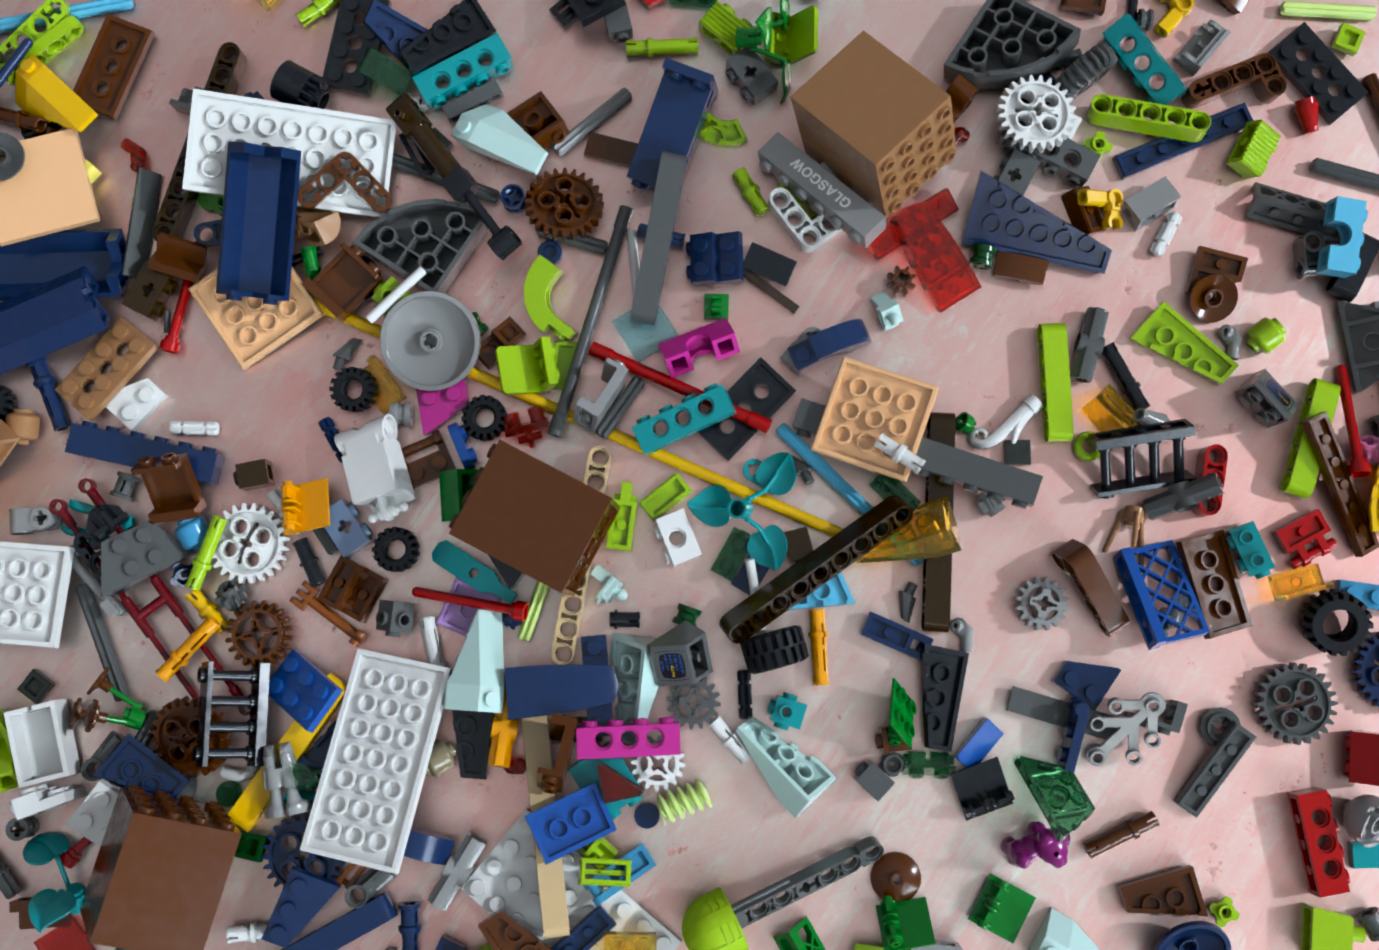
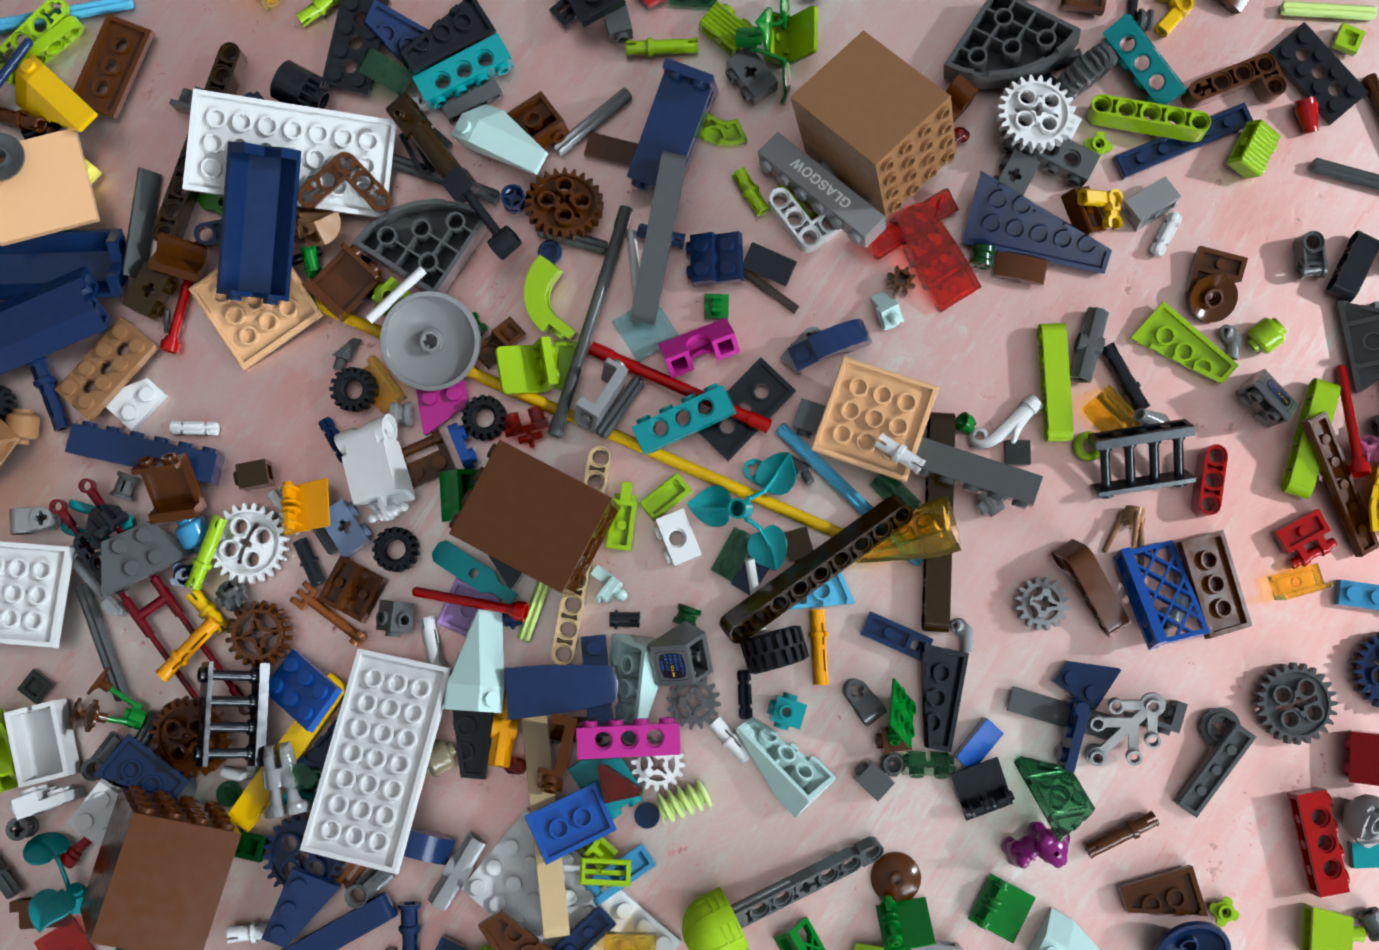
(138, 155): clear red arm -> none
(866, 704): none -> dark grey piece
(907, 601): dark grey bar -> none
(1183, 496): dark grey piece -> none
(1201, 46): light grey hinge -> none
(1251, 550): teal brick -> none
(1289, 211): dark grey fence -> none
(1347, 218): medium azure arch -> none
(1350, 636): black tyre -> none

